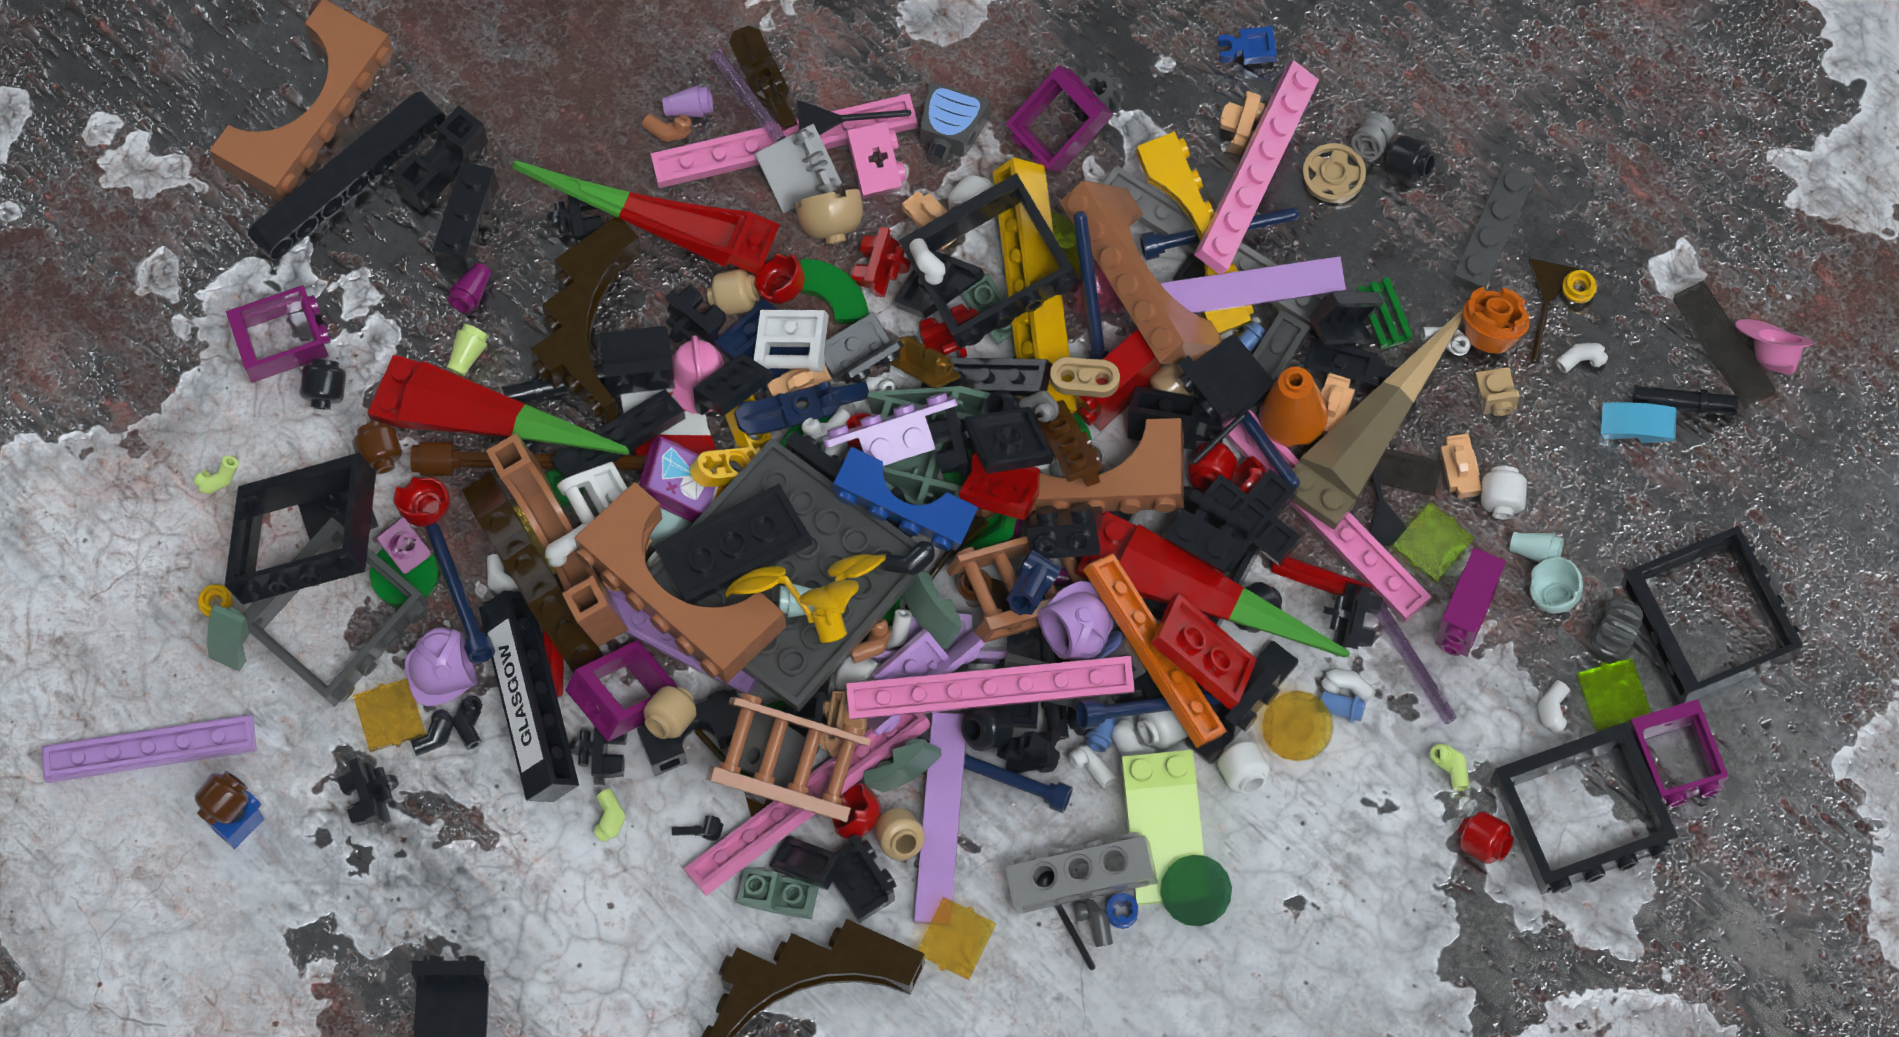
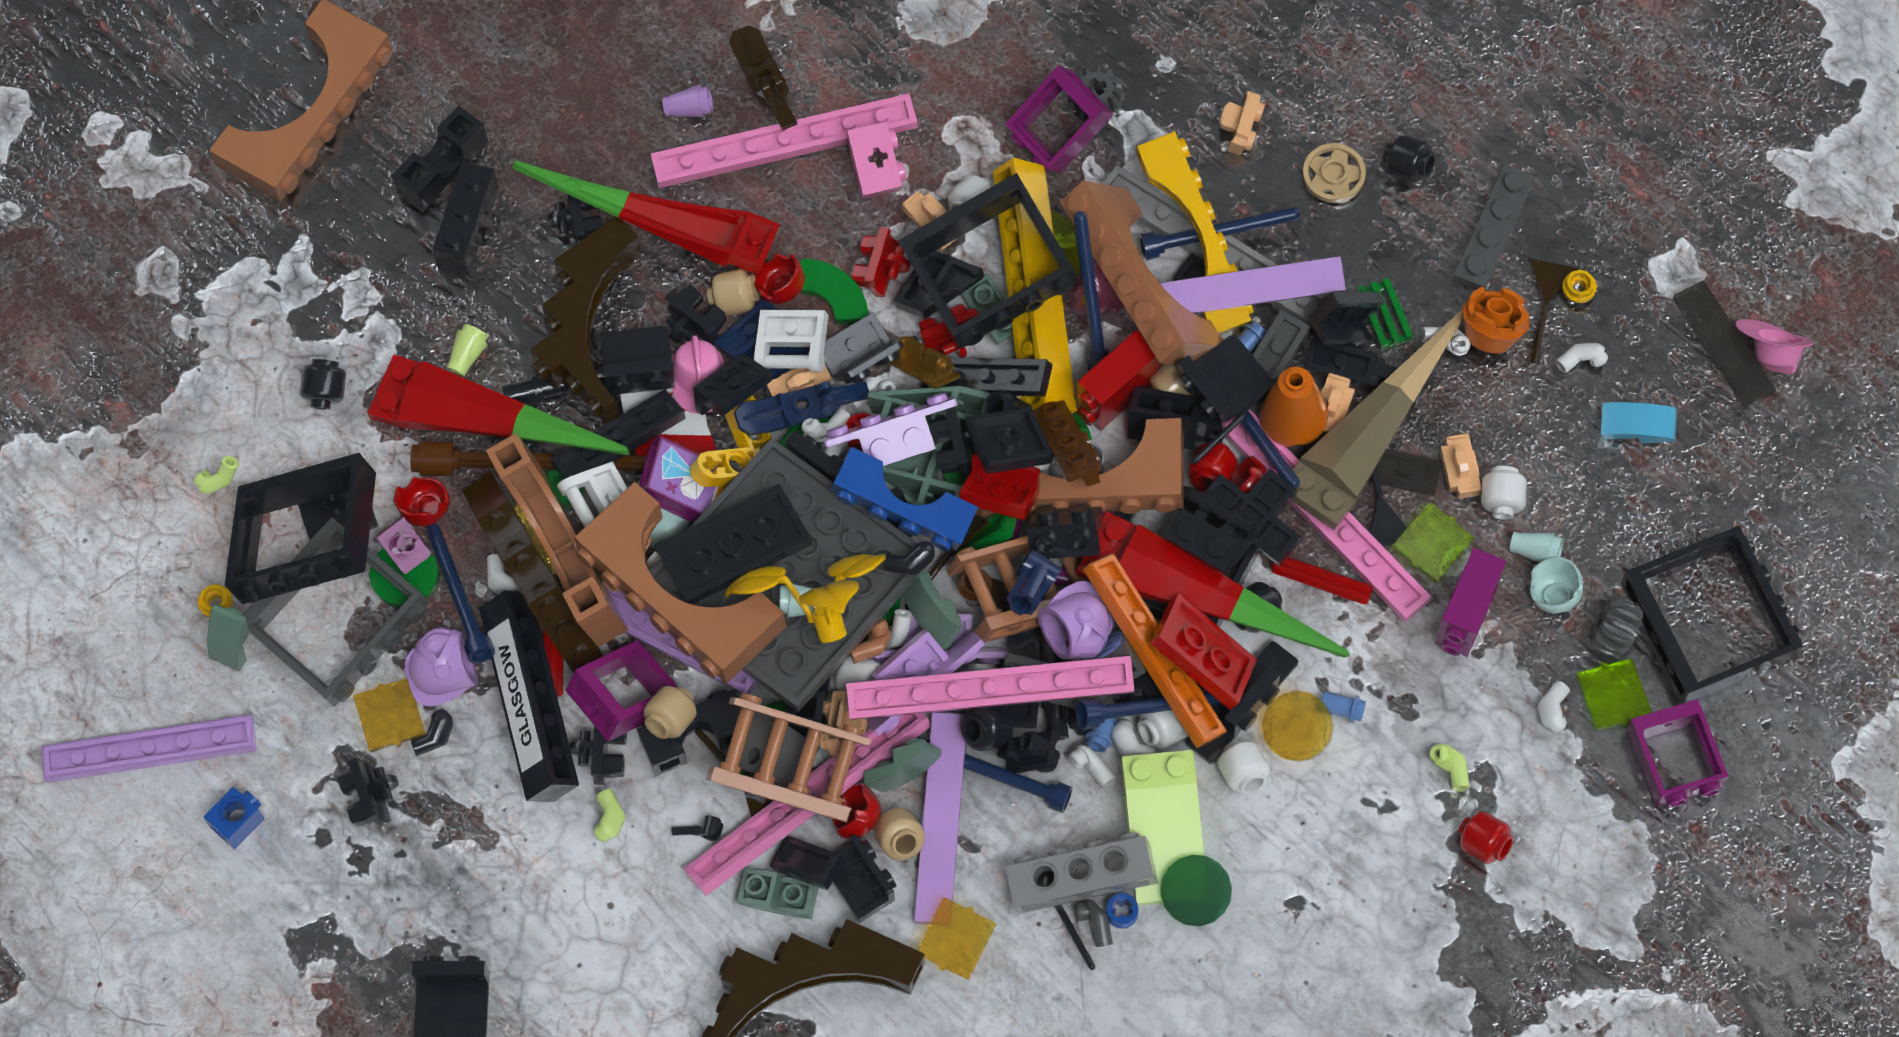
(221, 798): reddish brown head -> none
(271, 308): magenta window -> none
(346, 175): black beam -> none
(378, 446): reddish brown head -> none
(465, 721): black arm -> none
(469, 289): magenta cone -> none
(560, 548): white arm -> none
(668, 131): nougat arm -> none
(747, 96): clear purple bar -> none
(798, 167): light grey hinge -> none
(826, 120): black piece -> none
(830, 215): tan cylinder -> none
(927, 262): white arm -> none
(951, 122): torso -> none
(1042, 403): light grey arm -> none
(1085, 375): tan plate -> none
(1253, 44): blue plate -> none
(1256, 168): bright pink plate -> none
(1349, 616): black hips -> none
(1349, 680): white arm -> none
(1373, 136): light grey wheel -> none
(1415, 665): clear purple bar -> none
(1496, 391): tan bracket -> none
(1566, 755): black window -> none
(1688, 401): black pin -> none

